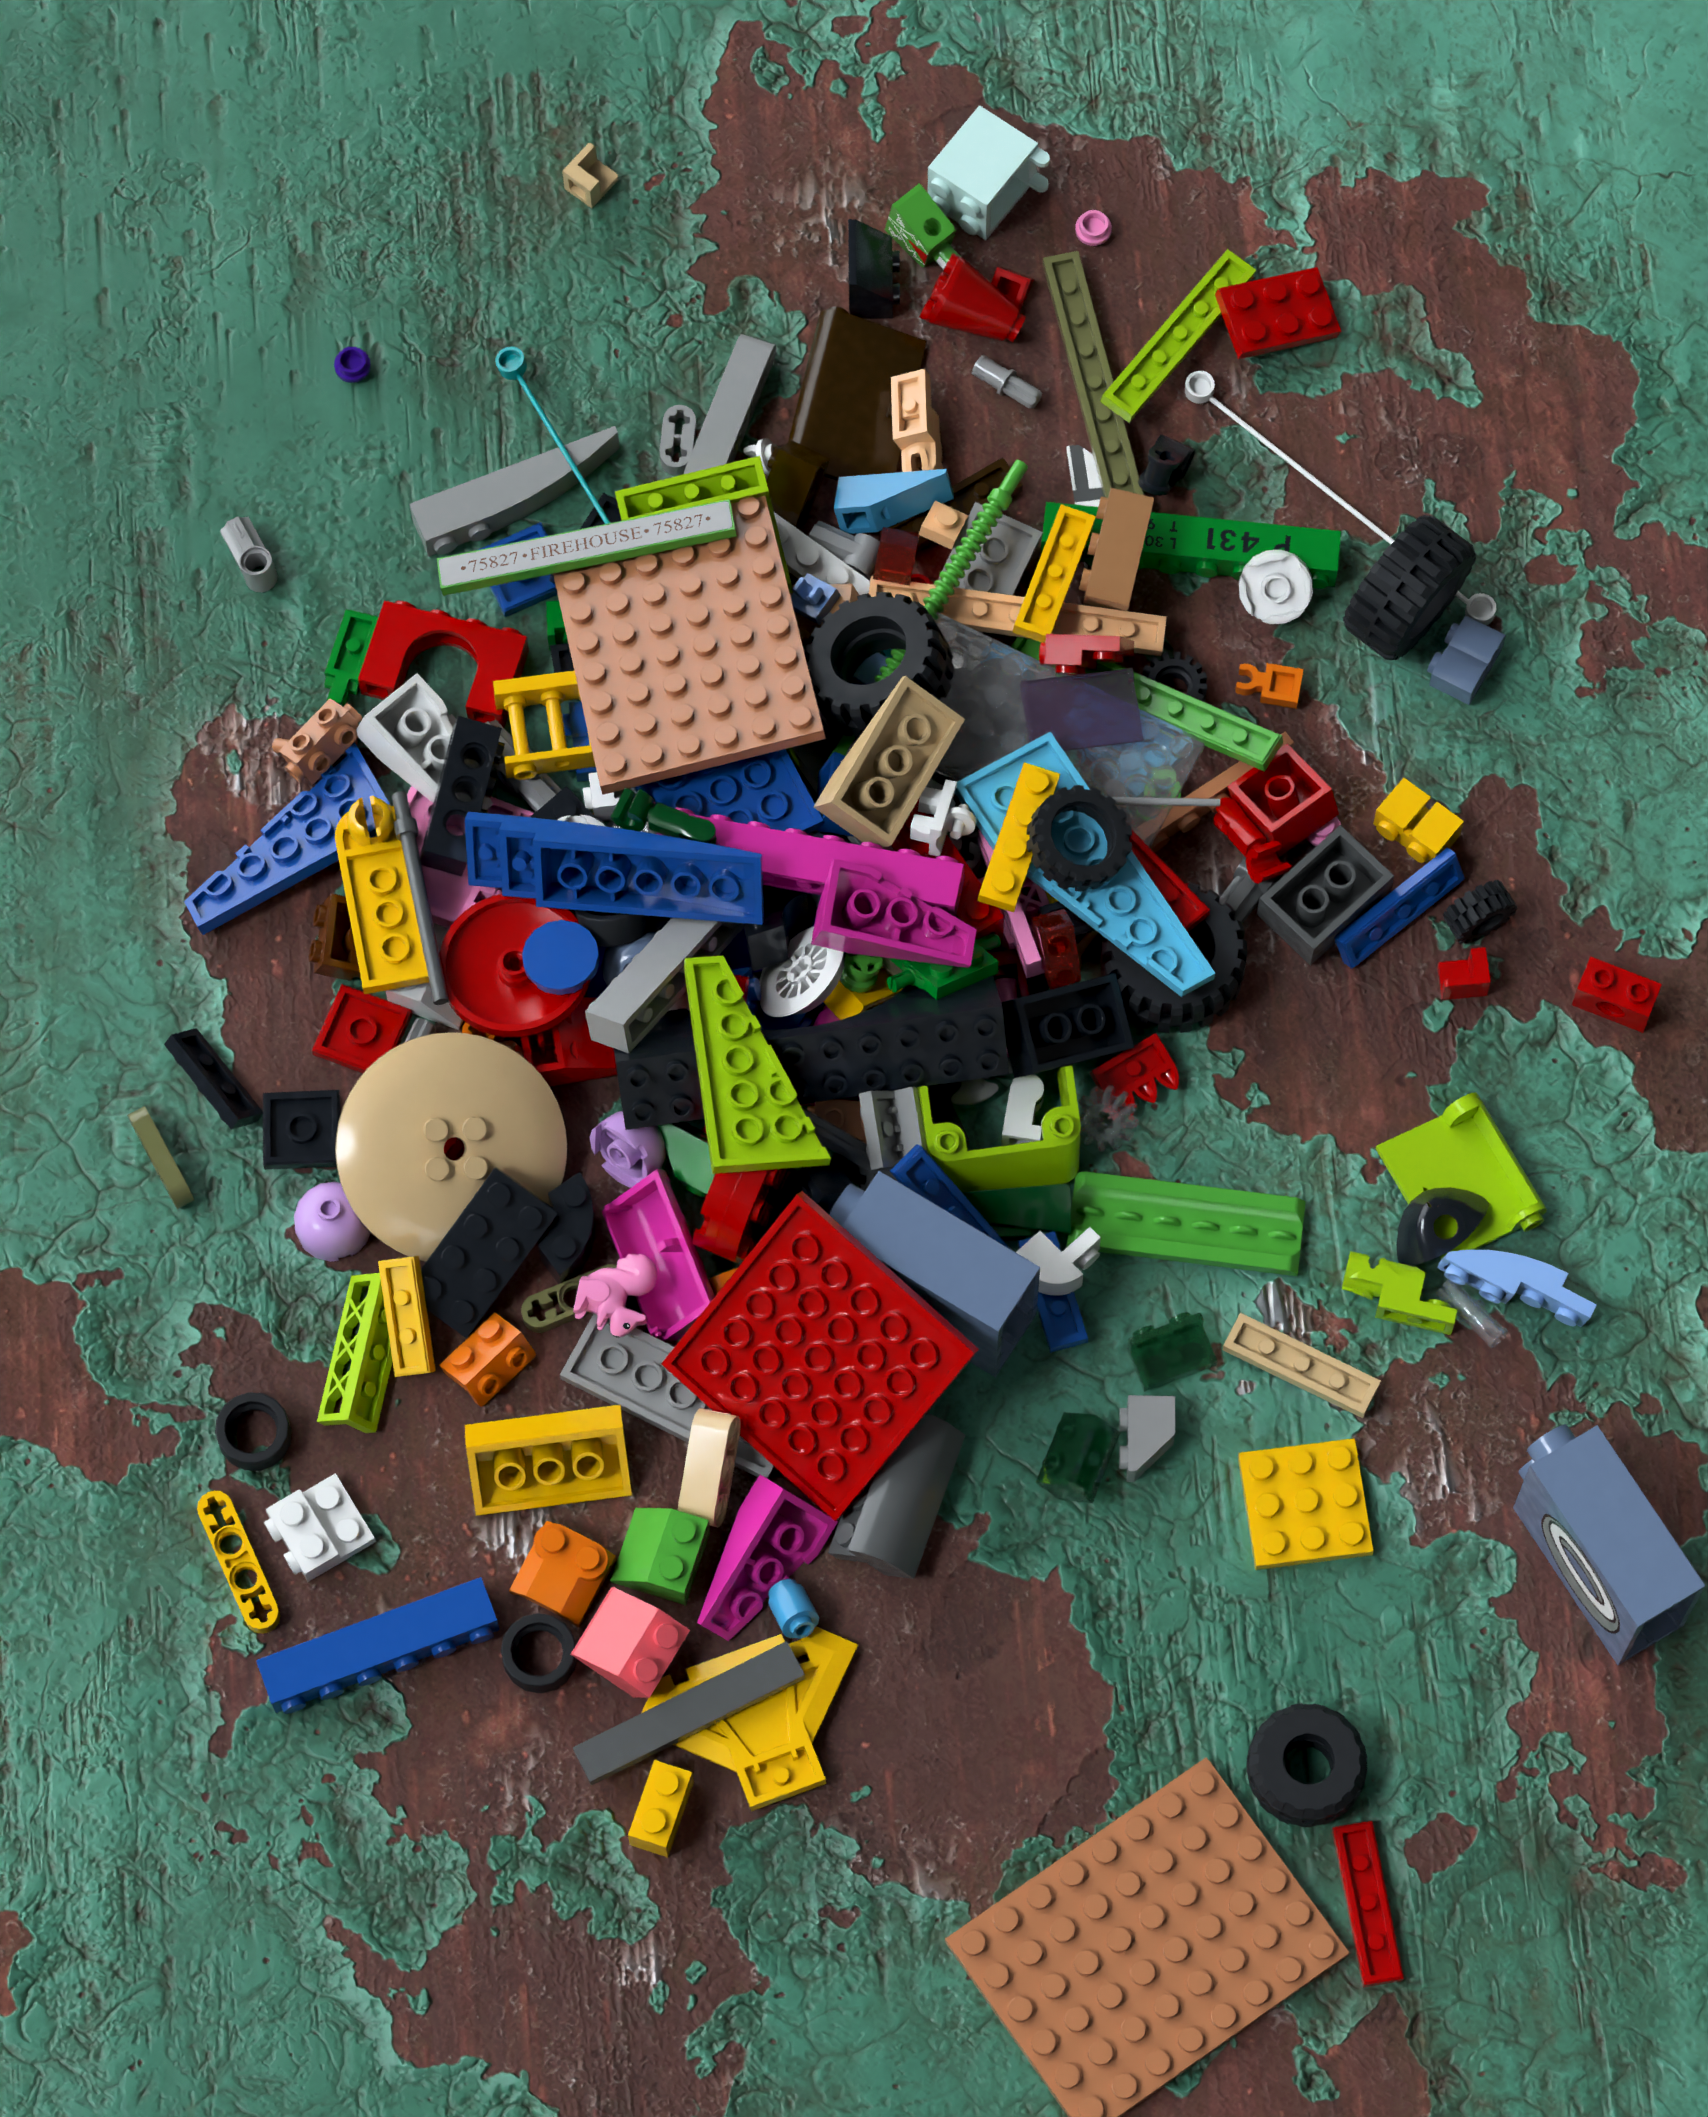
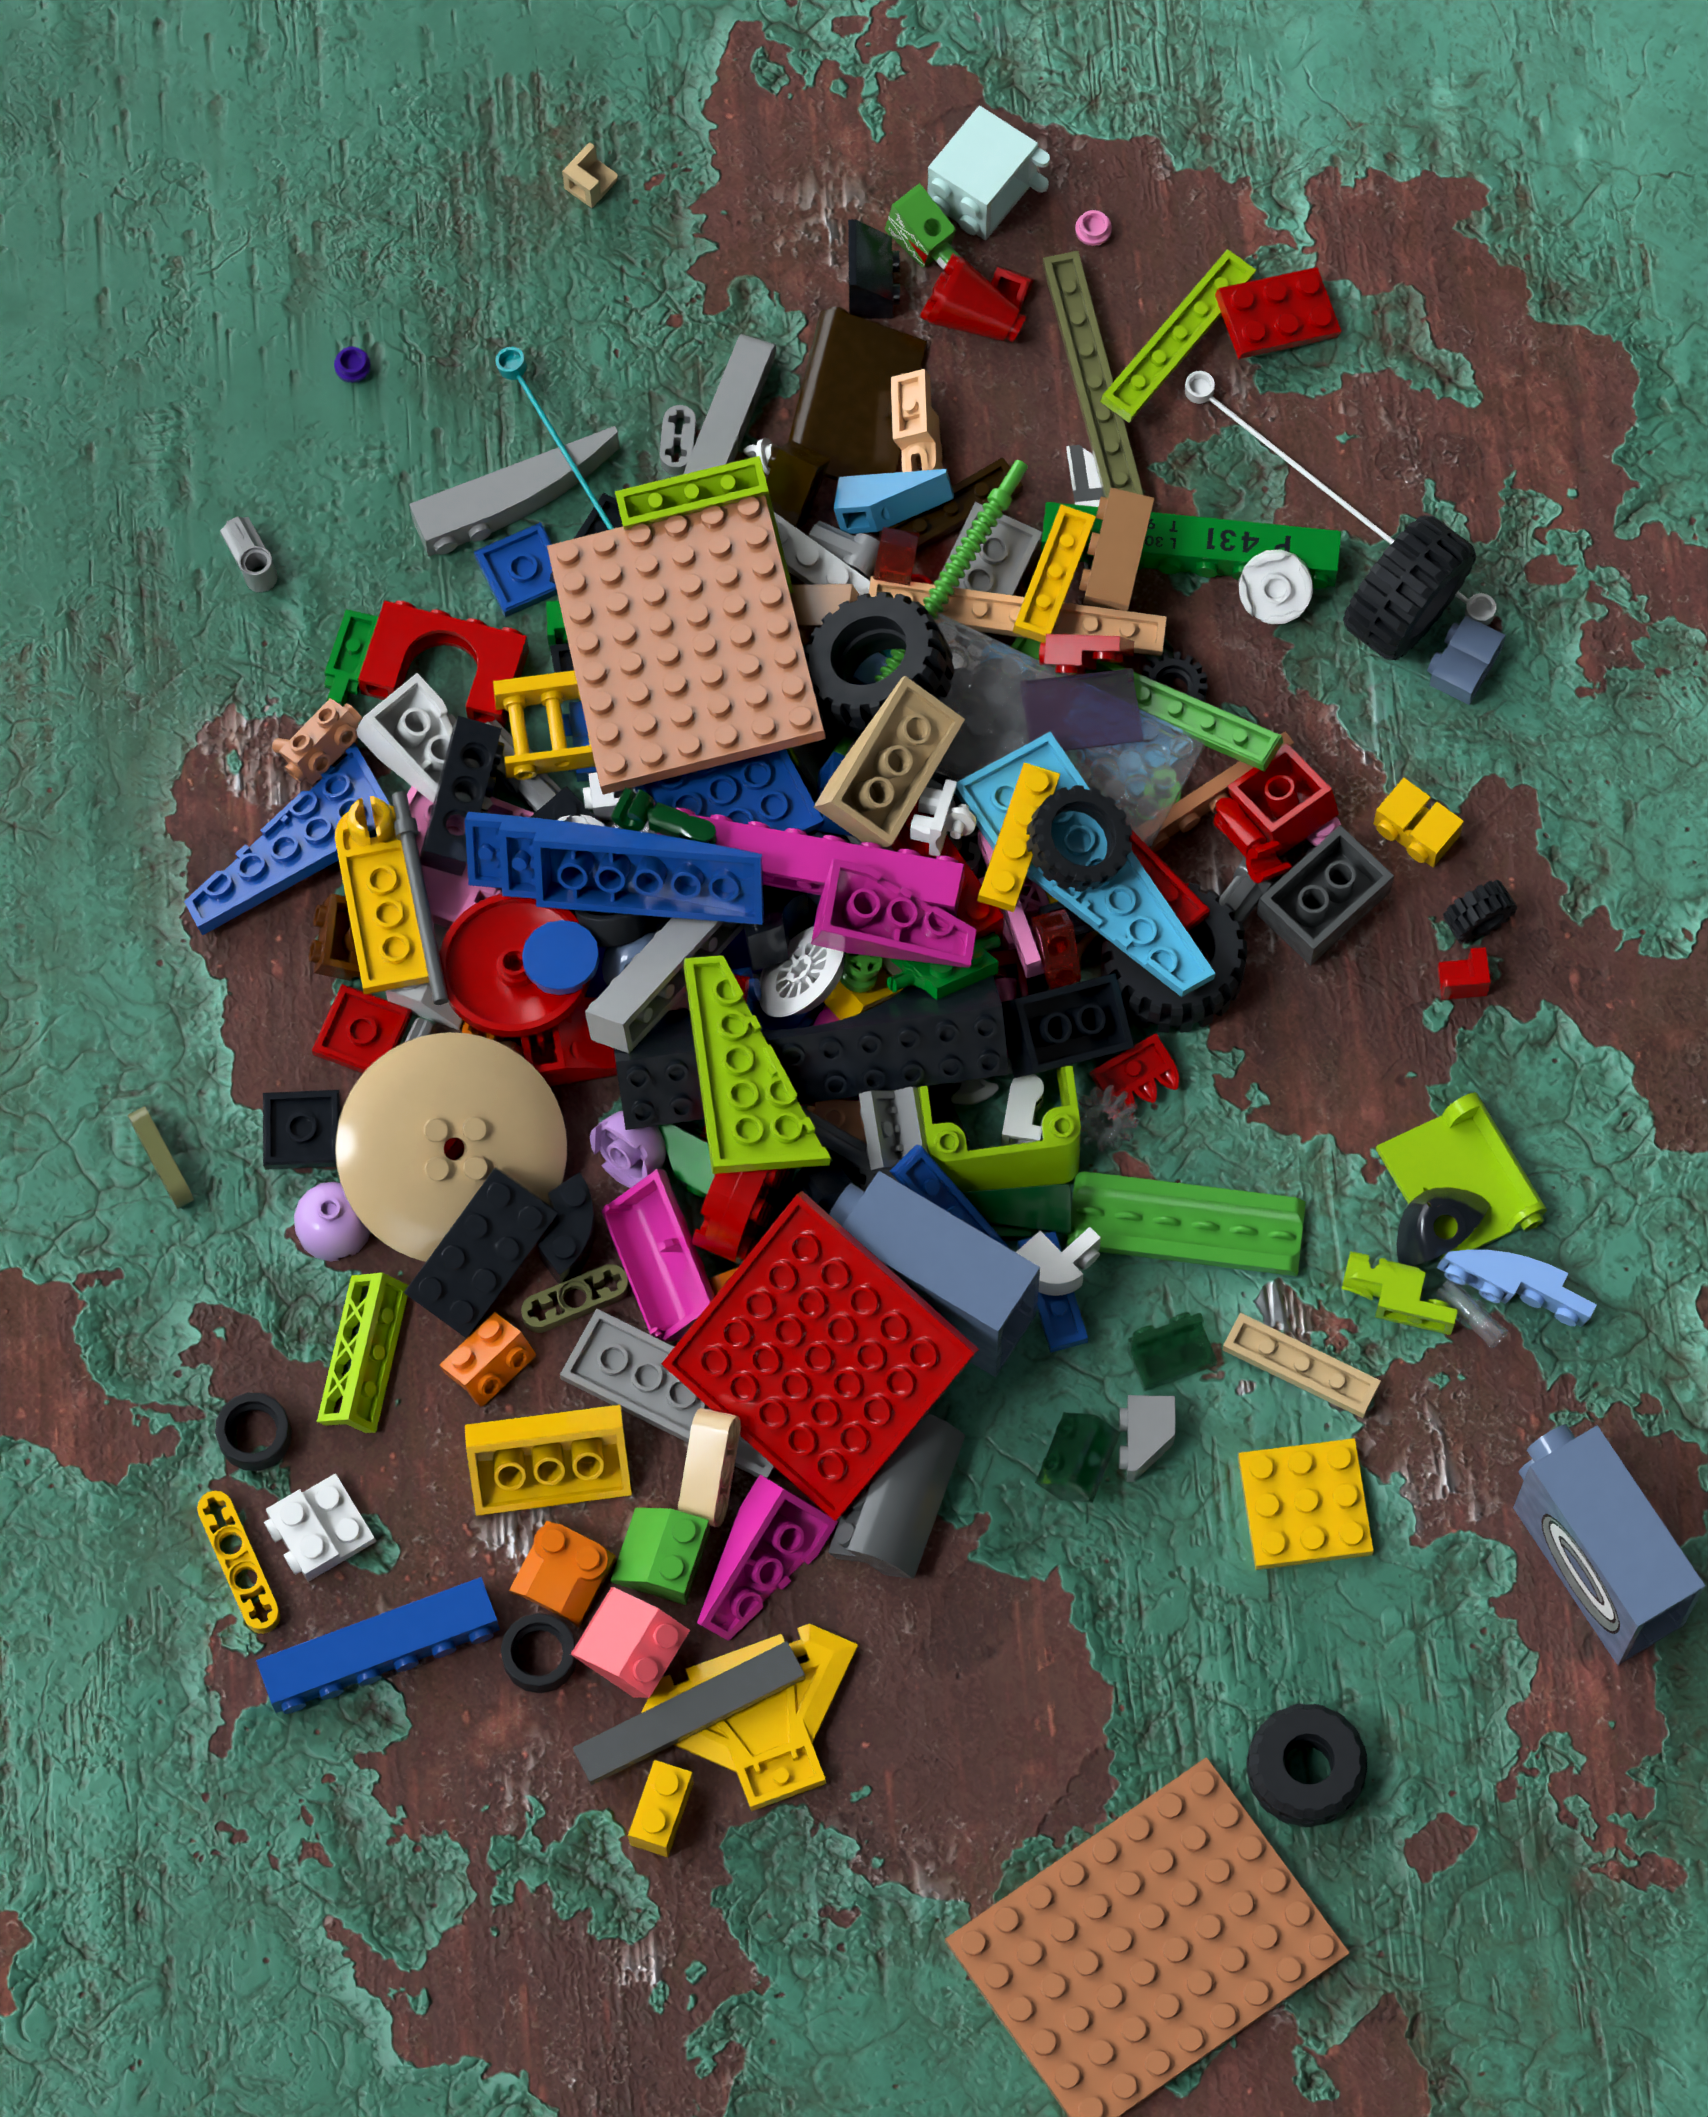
(213, 1078): black plate -> none
(406, 1316): yellow tile -> none
(586, 547): tile -> none
(607, 1292): bright pink animal -> none
(792, 1609): dark azure brick -> none
(813, 598): medium blue tile -> none
(943, 525): light nougat plate -> none
(1006, 382): light grey axle -> none
(1166, 465): black piece -> none
(1166, 801): light grey axle -> none
(1277, 685): orange plate -> none
(1367, 1904): red tile -> none
(1399, 908): blue tile -> none
(1616, 994): red brick -> none

